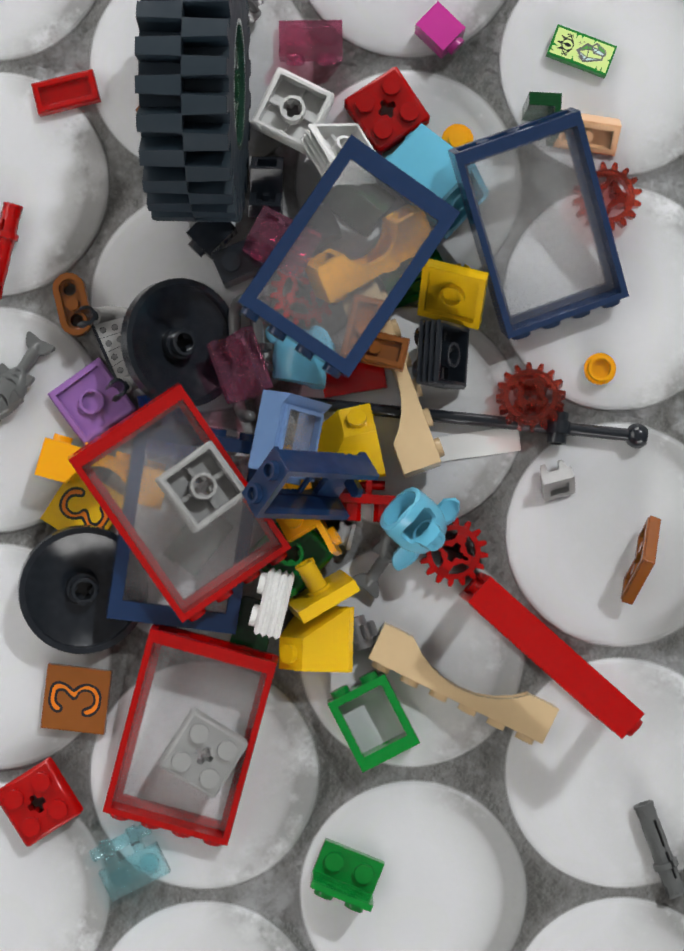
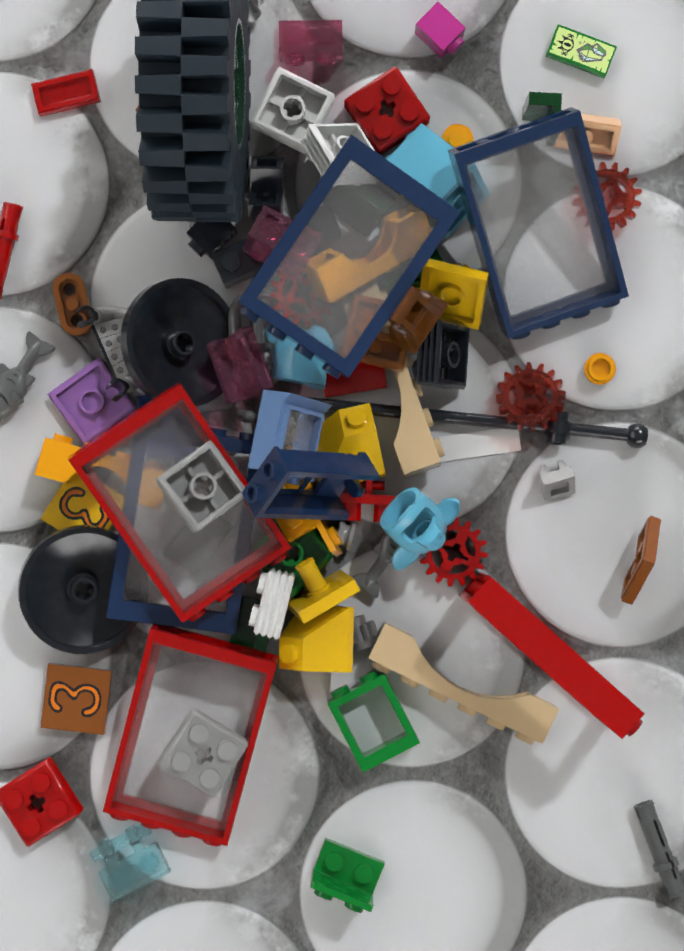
(415, 318): none -> reddish brown piece

